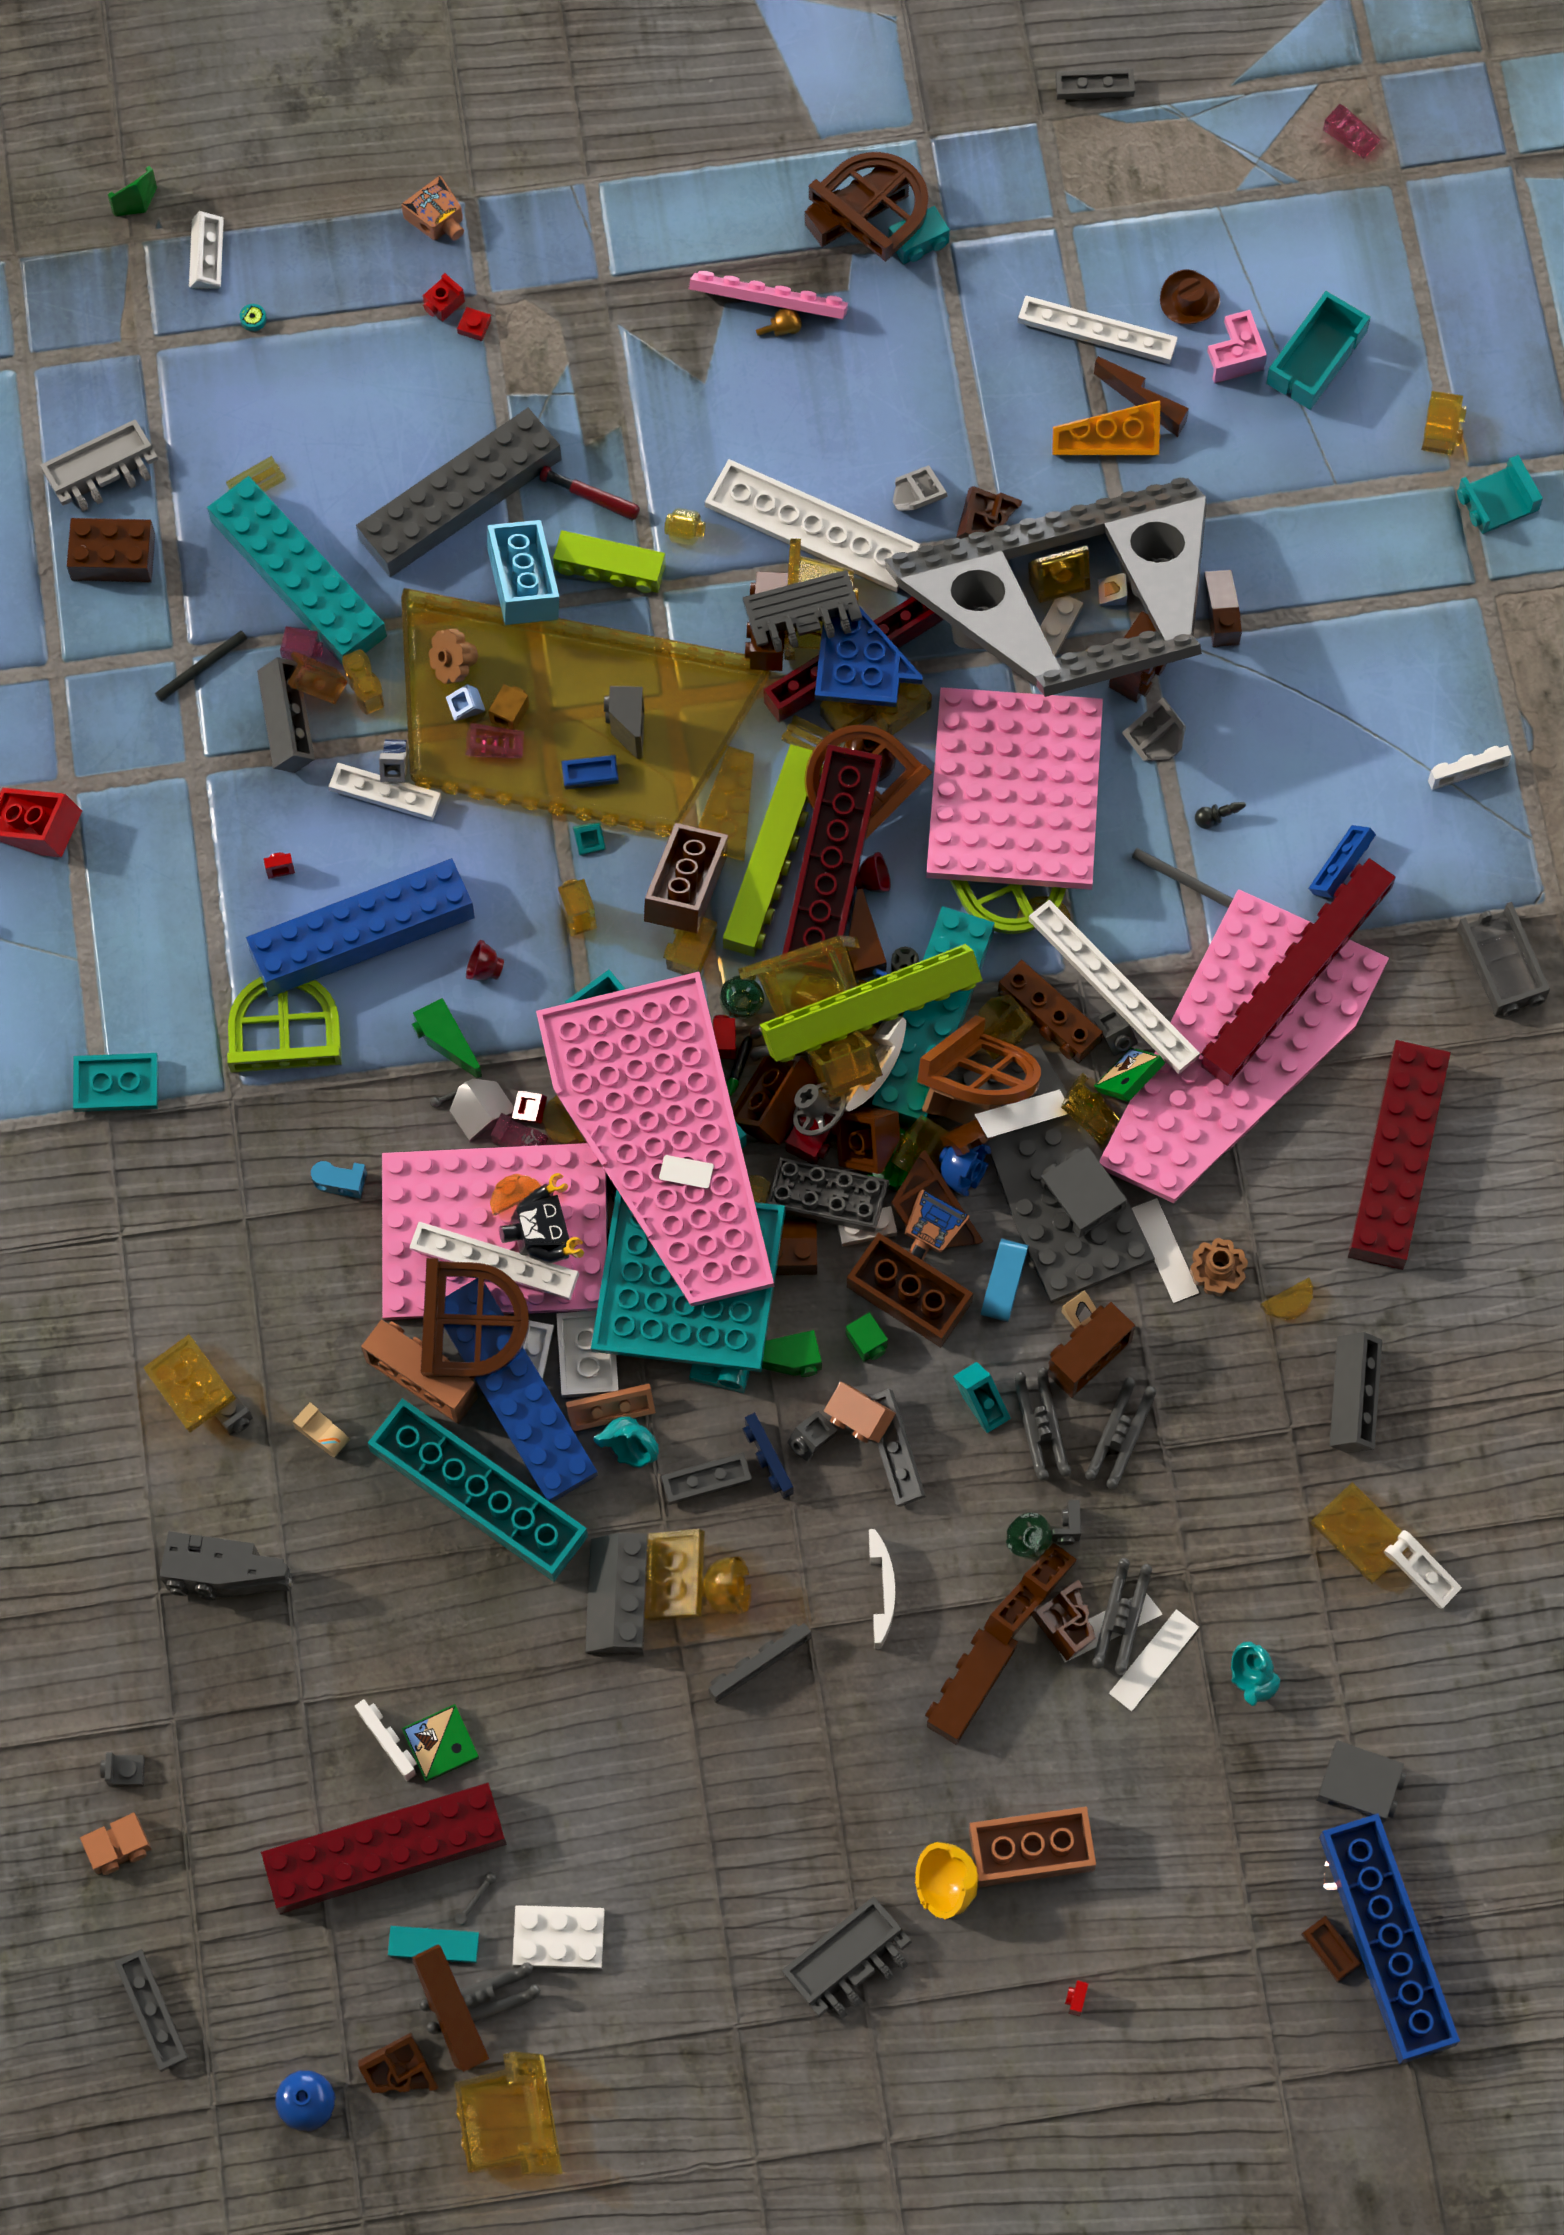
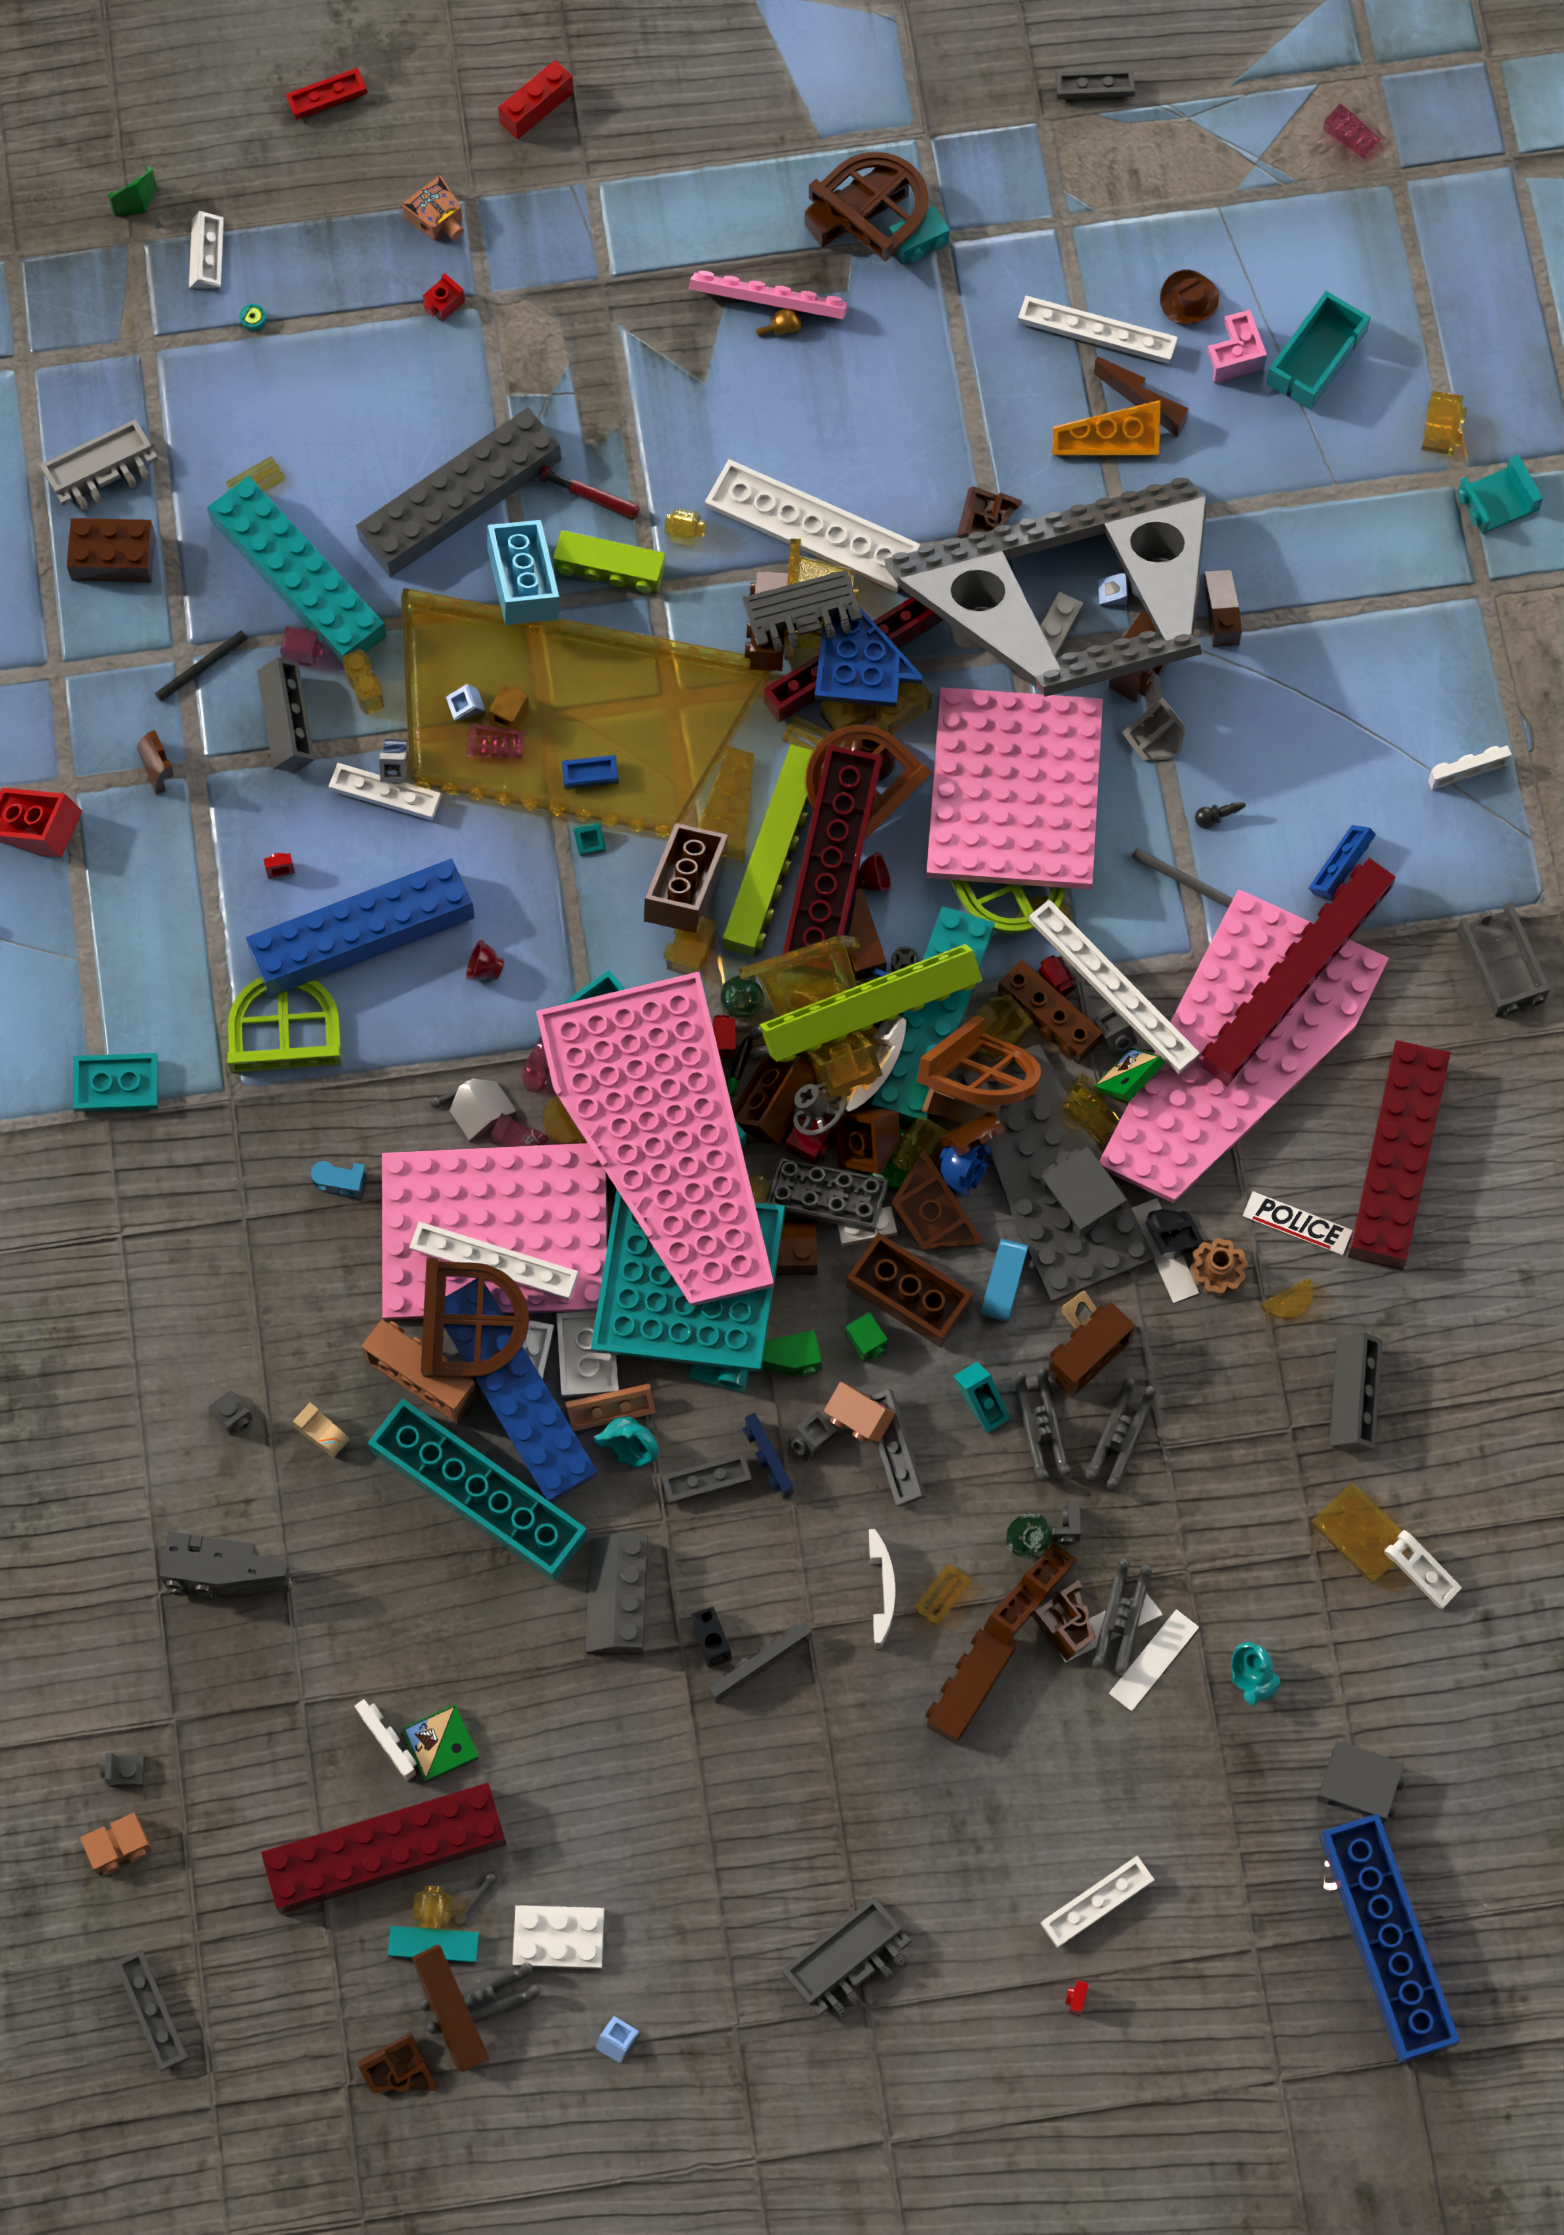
(154, 761): none -> reddish brown slope
(189, 1383): clear yellow plate -> none
(304, 2112): blue cylinder -> none
(317, 678): clear orange panel -> none
(326, 93): none -> red plate
(432, 1907): none -> clear yellow head
(443, 1035): green slope -> none
(451, 656): medium nougat plant -> none
(474, 324): red plate -> none
(509, 2118): clear yellow windscreen -> none
(511, 1192): clear yellow tile -> none
(529, 1107): plate -> none
(536, 99): none -> red brick
(536, 1069): none -> clear pink leg
(541, 1227): torso -> none
(577, 906): clear yellow brick -> none
(616, 2039): none -> light blue slope
(625, 714): dark grey slope -> none
(674, 1574): clear yellow plate -> none
(686, 1171): white sticker -> none
(711, 1637): none -> black leg
(726, 1587): clear yellow cylinder -> none
(917, 489): light grey slope -> none
(928, 1614): none -> clear yellow tile
(933, 1224): torso -> none
(945, 1879): yellow cylinder -> none
(1021, 1113): white sticker -> none
(1032, 1846): nougat brick -> none
(1057, 974): none -> dark red brick
(1060, 574): clear yellow slope -> none
(1097, 1902): none -> white plate
(1173, 1232): none -> black slope
(1297, 1223): none -> sticker
(1331, 1949): reddish brown tile -> none

